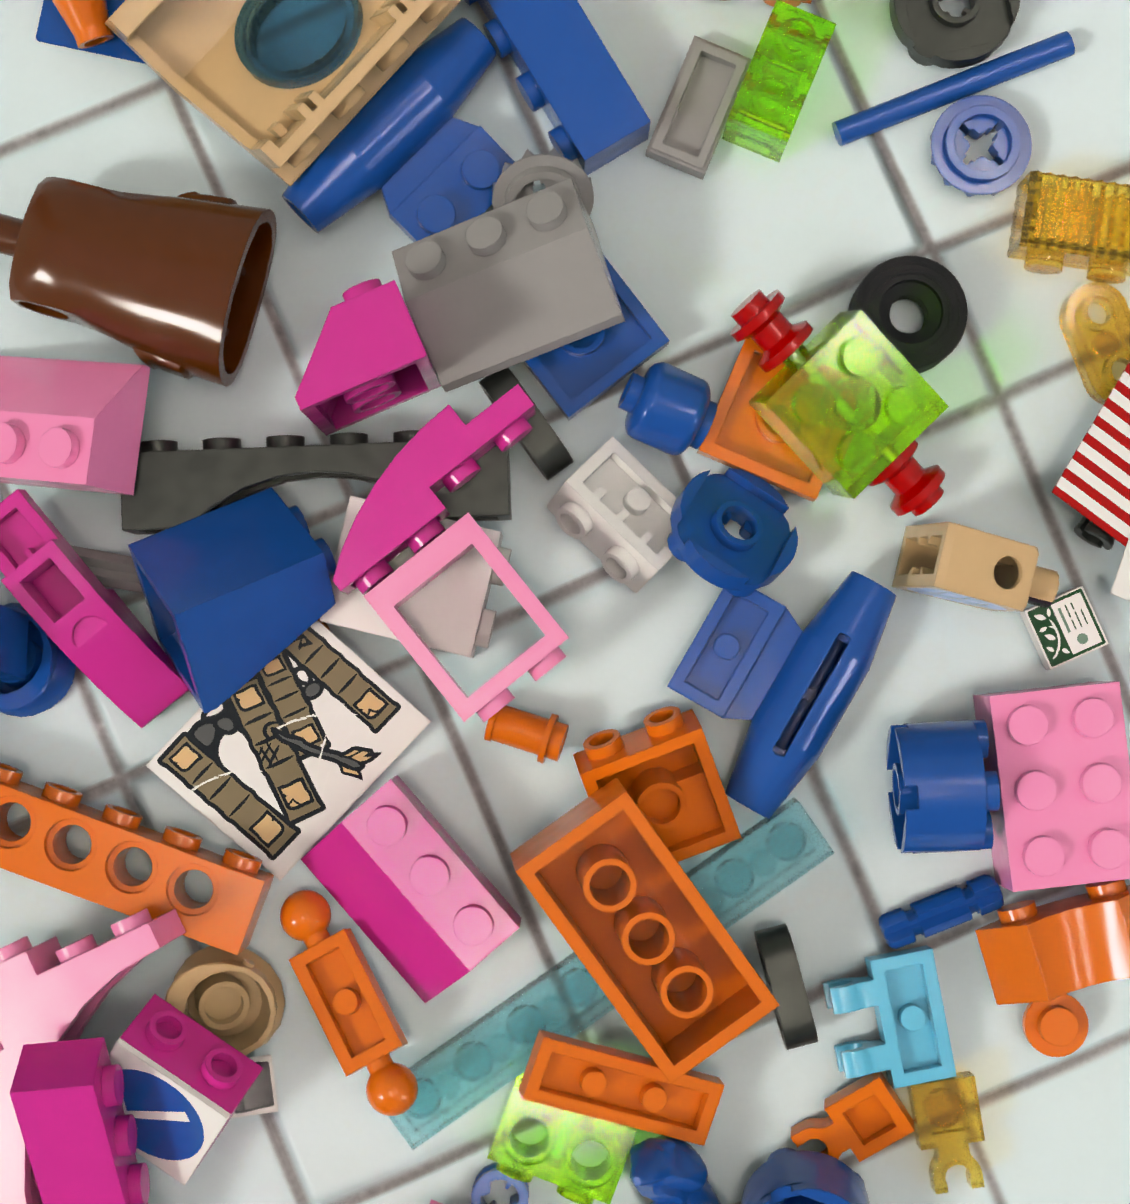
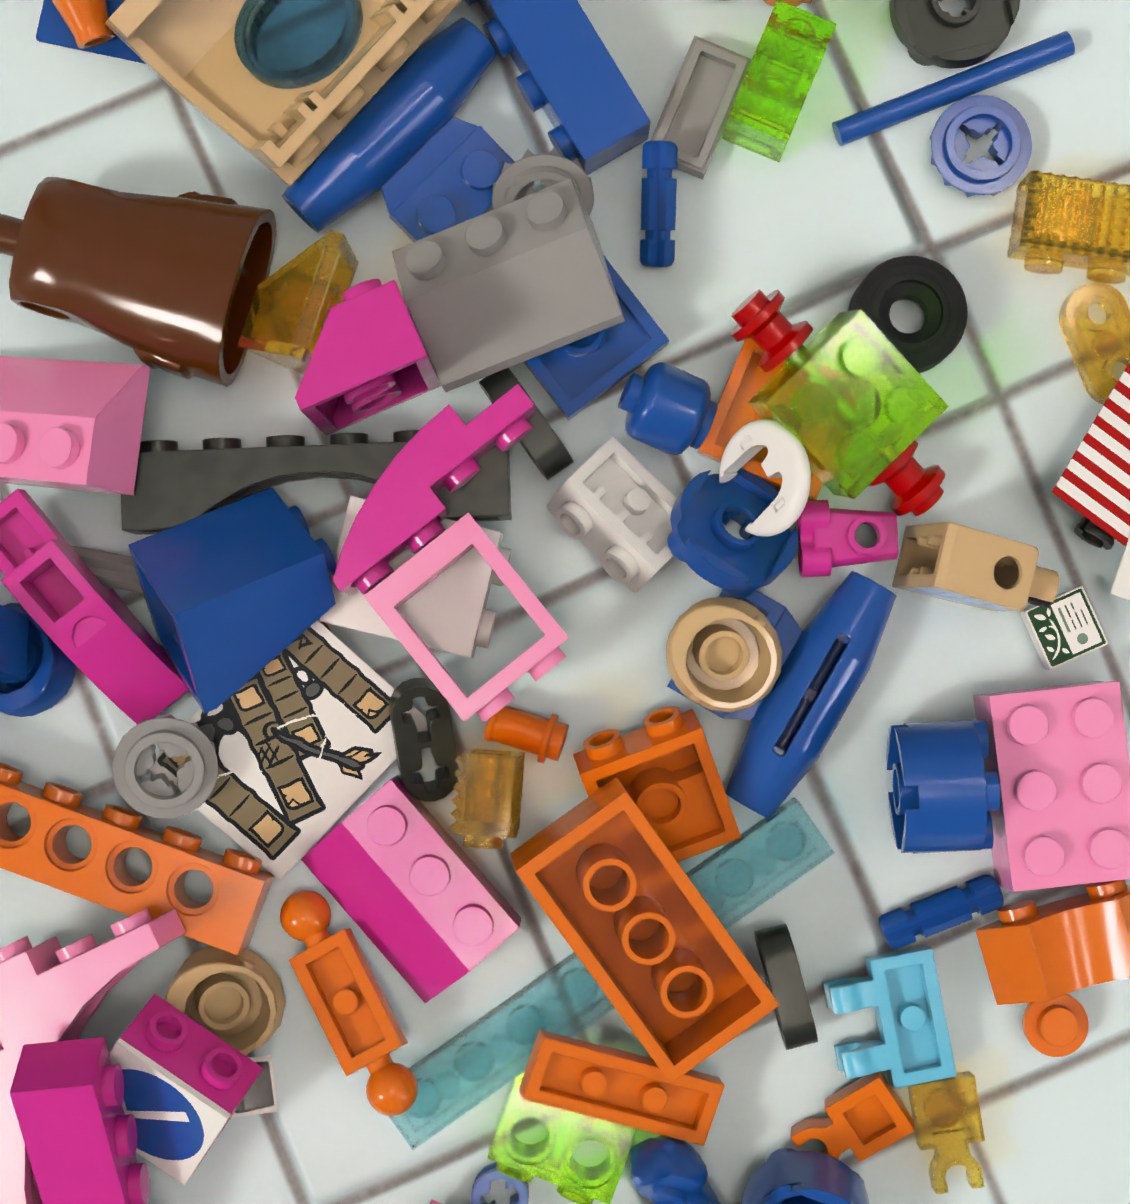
(155, 793): none -> light grey gear
(296, 301): none -> clear yellow slope
(409, 741): none -> pearl dark grey beam
(488, 797): none -> clear yellow brick
(658, 203): none -> blue axle
(724, 654): none -> tan piece
(785, 460): none -> white head
(830, 540): none -> dark pink plate

